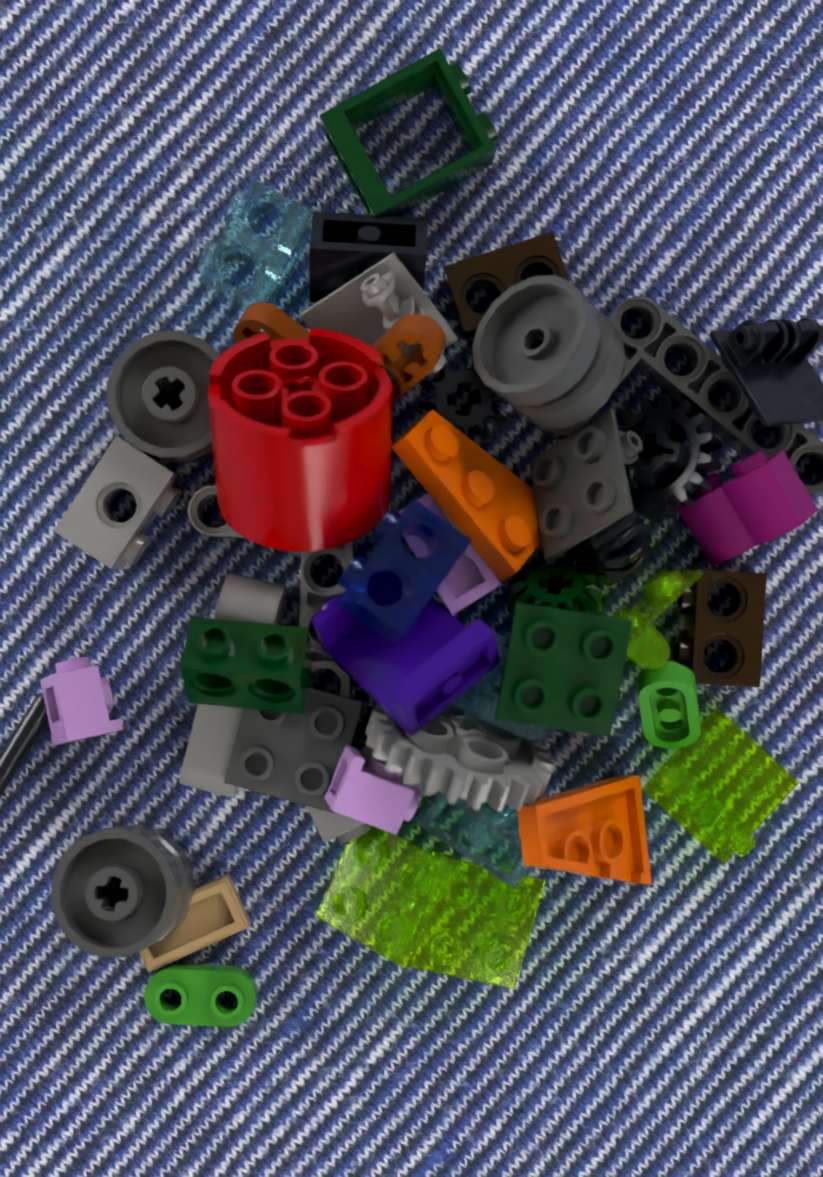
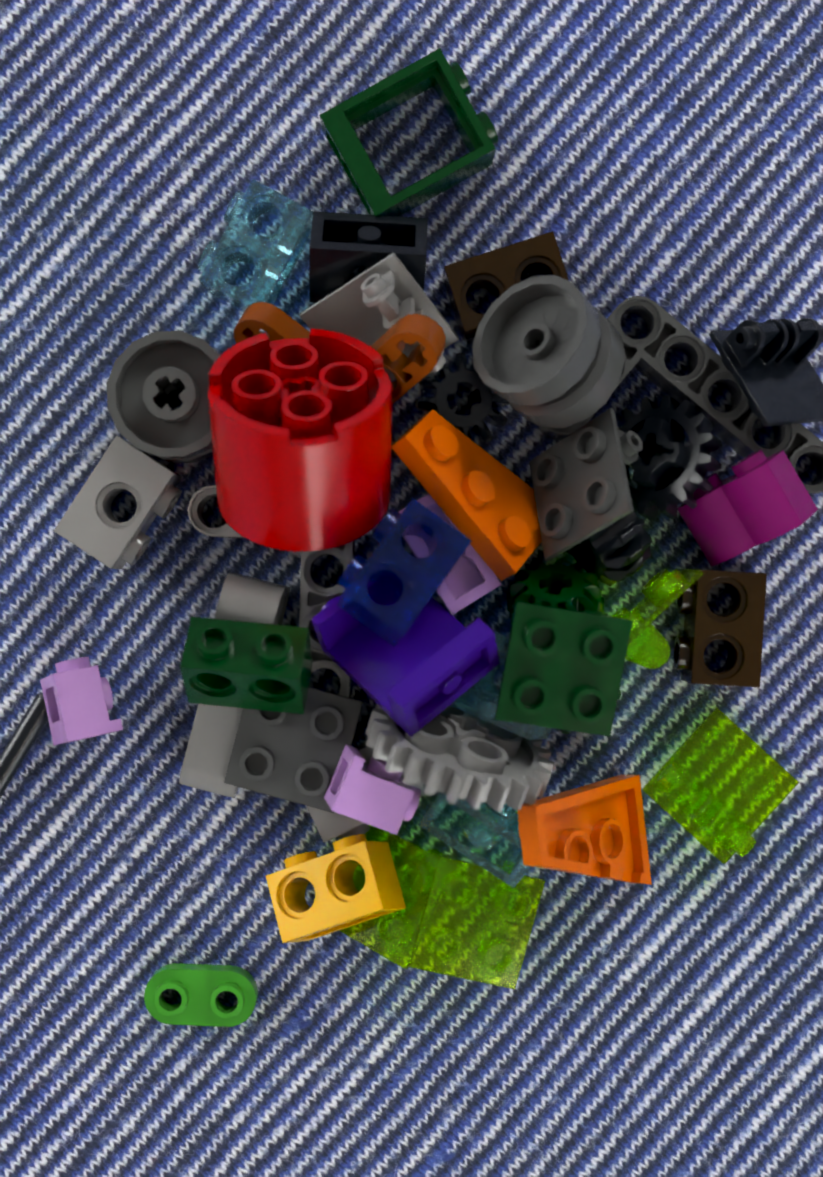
(90, 897): dark grey wheel -> none
(212, 916): tan tile -> none
(336, 898): none -> yellow brick
(669, 705): bright green plate -> none

